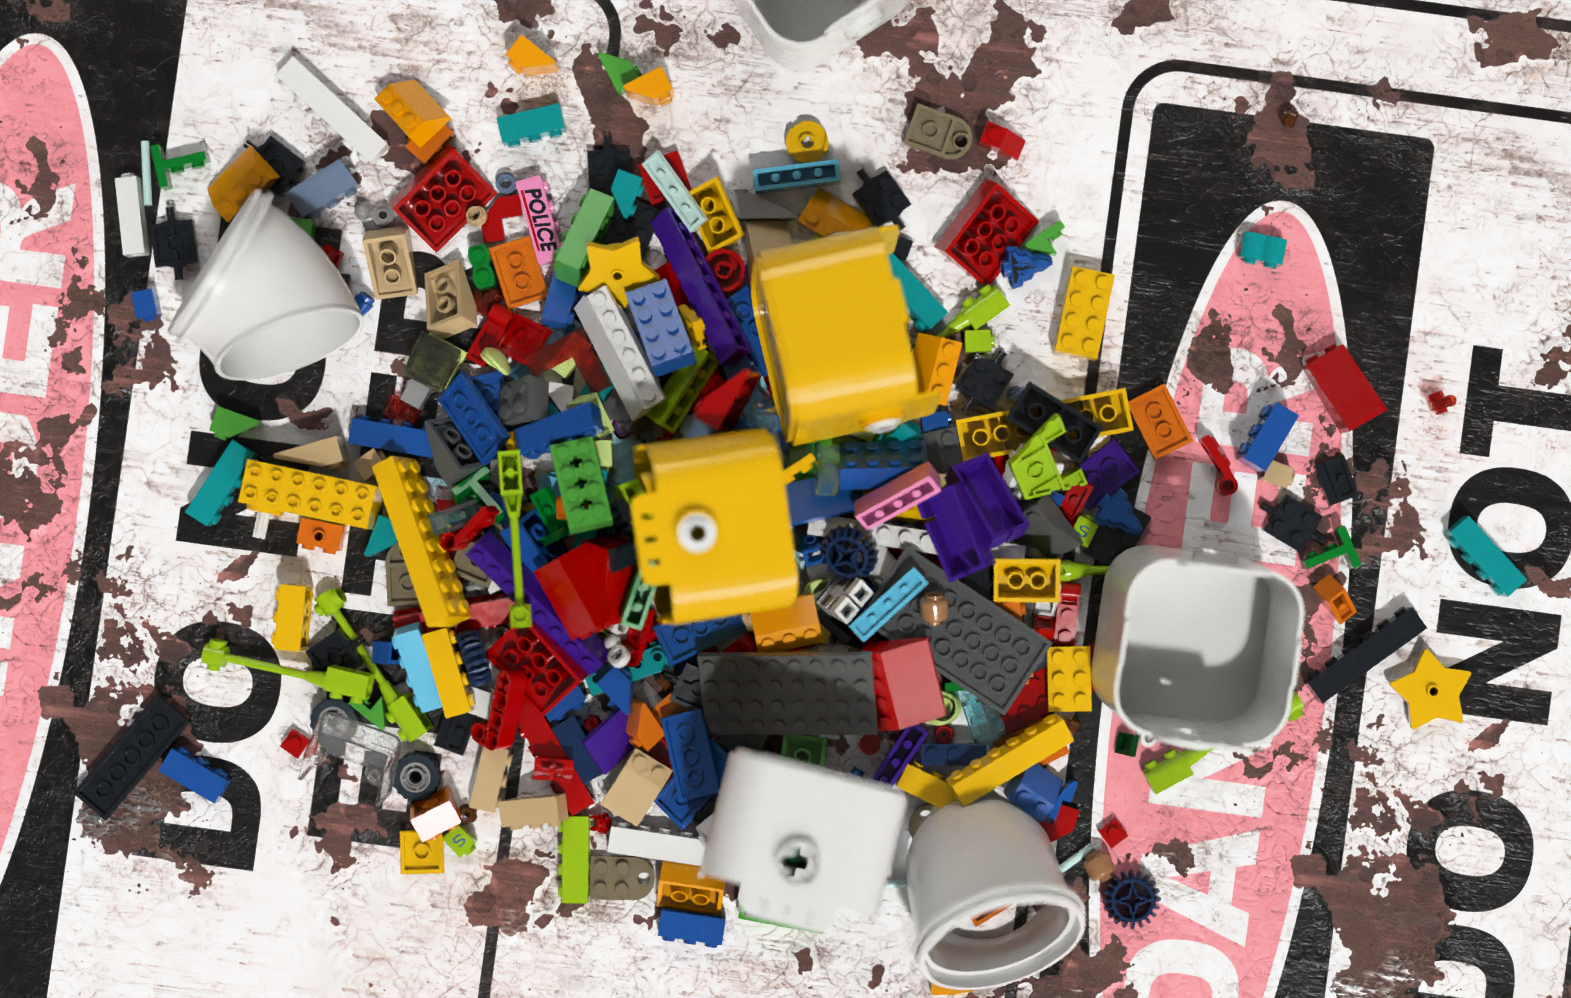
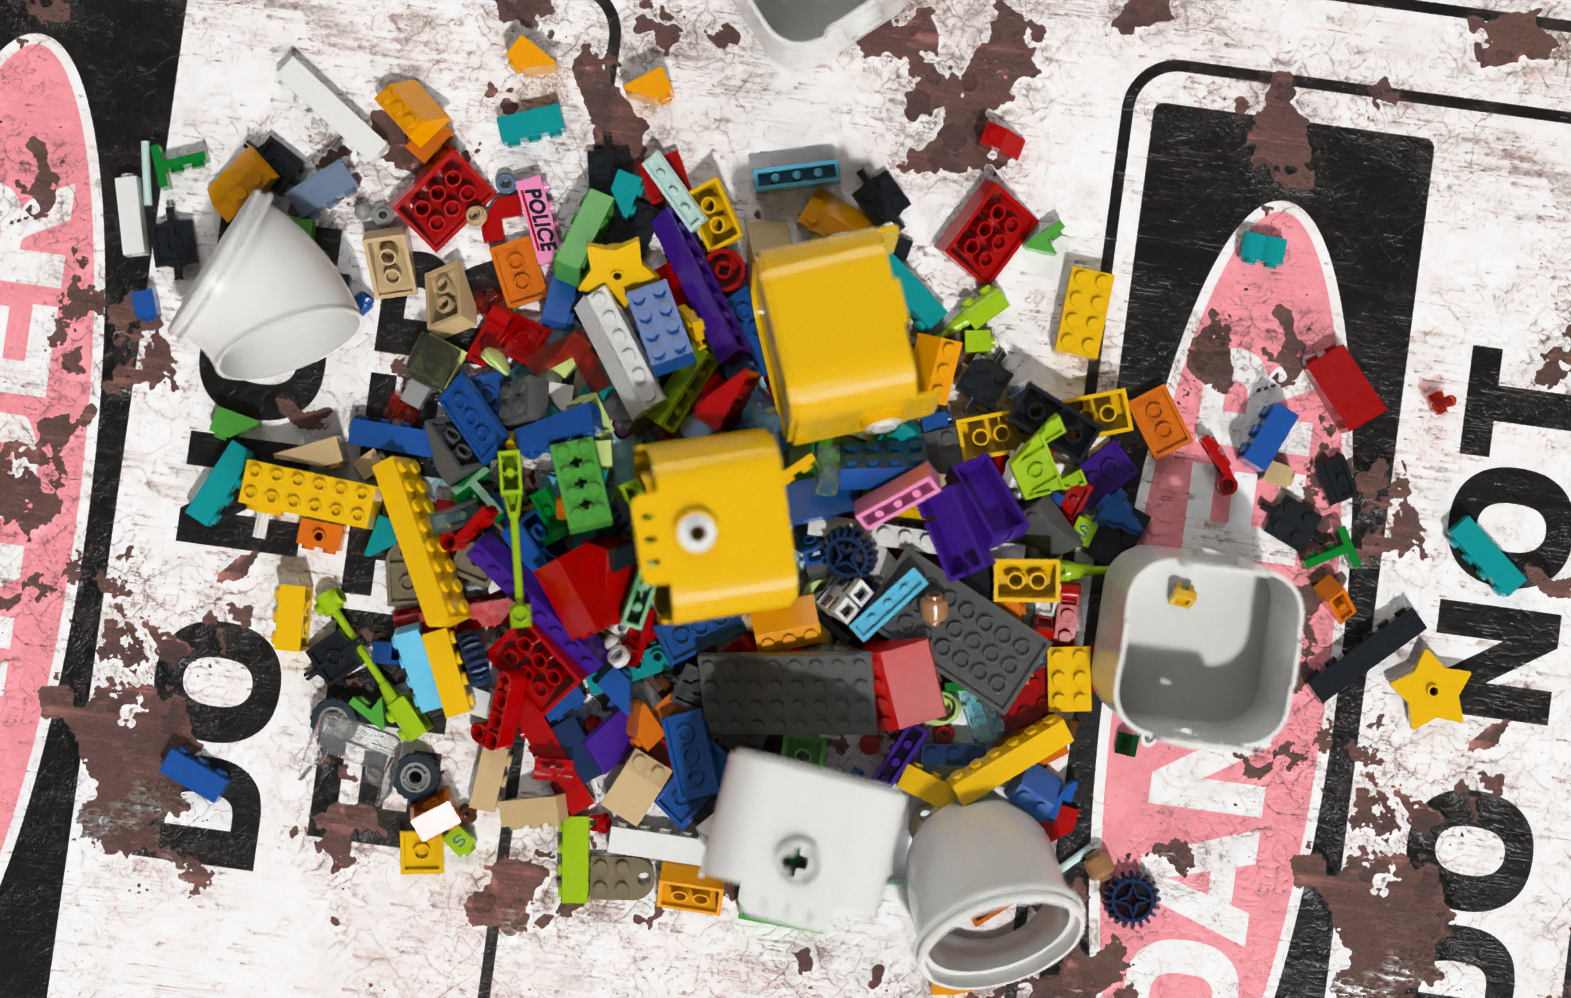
(132, 757): black plate -> none
(295, 743): red plate -> none
(333, 254): red tile -> none
(337, 679): lime bar -> none
(455, 733): black plate -> none
(481, 261): green brick -> none
(619, 71): bright green slope -> none
(691, 927): blue brick -> none
(755, 208): light grey slope -> none
(817, 136): yellow plate -> none
(936, 133): dark tan plate -> none
(1022, 265): blue rock -> none
(1113, 833): red plate -> none
(1177, 764): lime bar -> none
(1182, 597): none -> yellow tile
(1289, 117): reddish brown plate -> none

